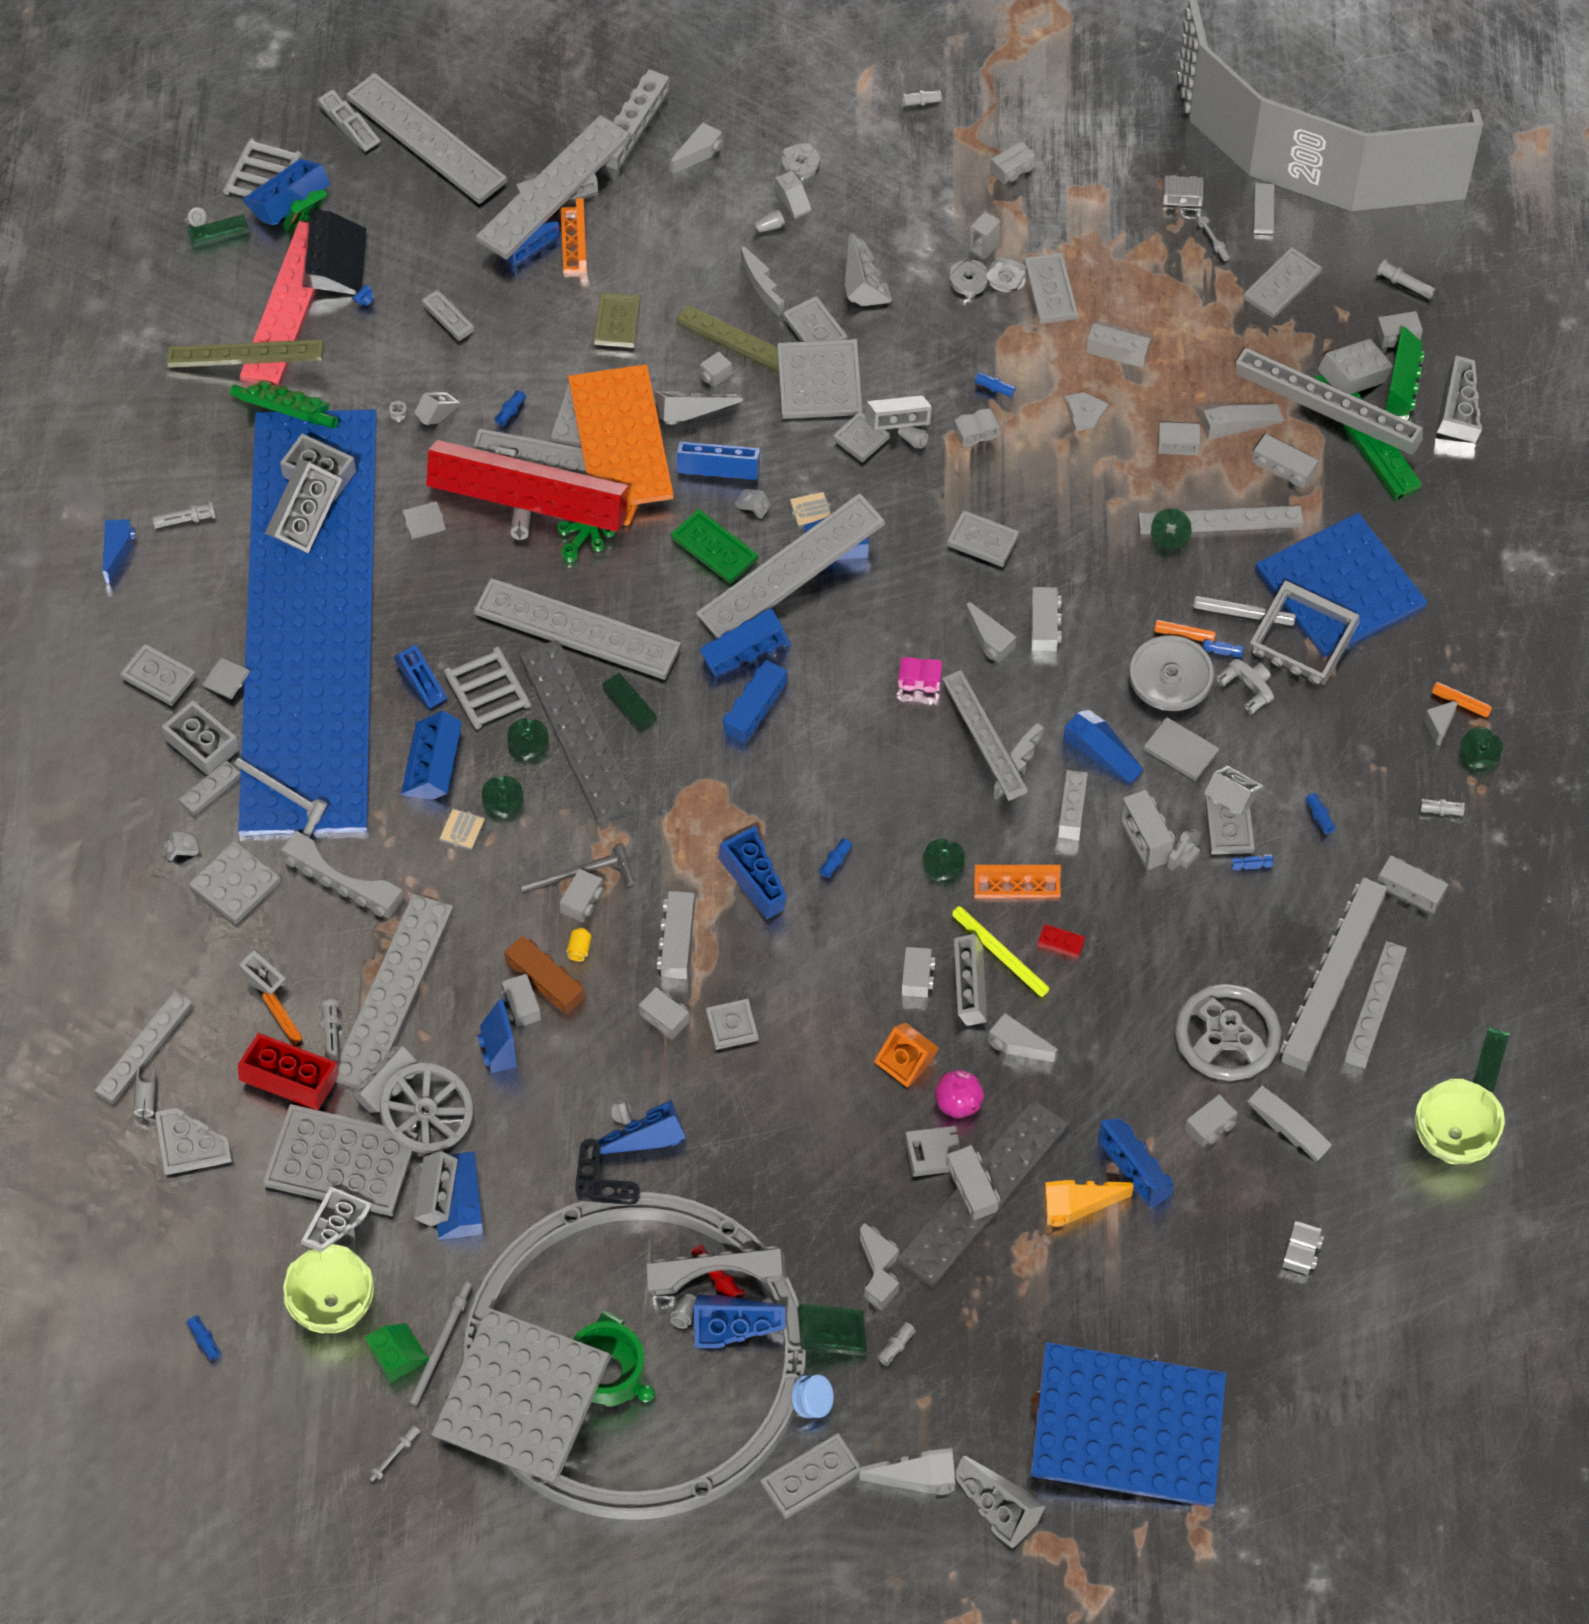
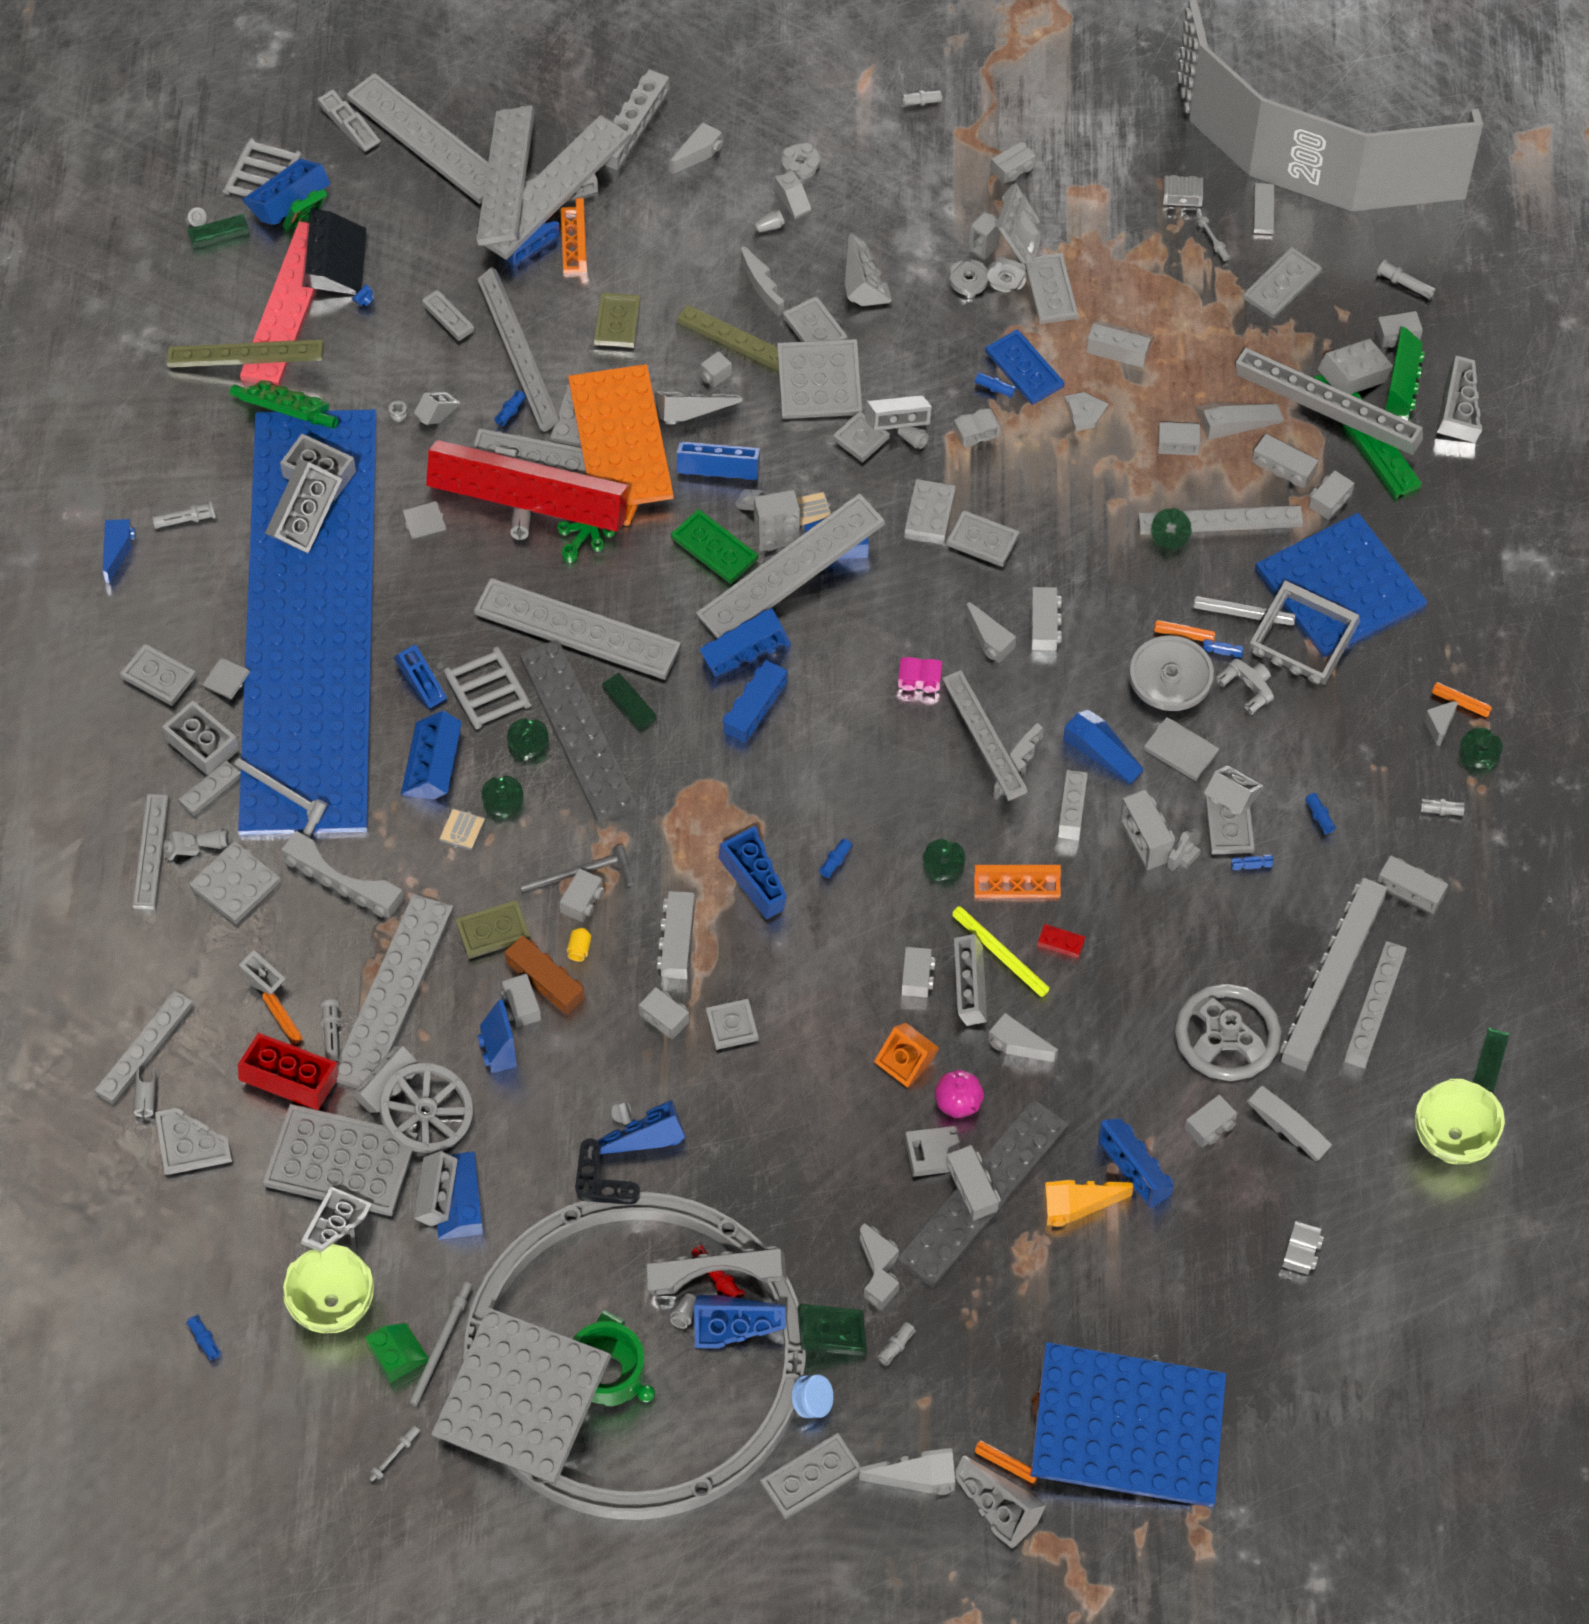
(151, 852): none -> light grey tile
(214, 839): none -> light grey cone
(492, 929): none -> olive plate
(505, 175): none -> light grey plate
(518, 349): none -> light grey plate
(776, 520): none -> light grey brick
(930, 509): none -> light grey plate
(1004, 1460): none -> orange axle
(1018, 225): none -> light grey slope
(1024, 367): none -> blue plate
(1331, 494): none -> light grey brick

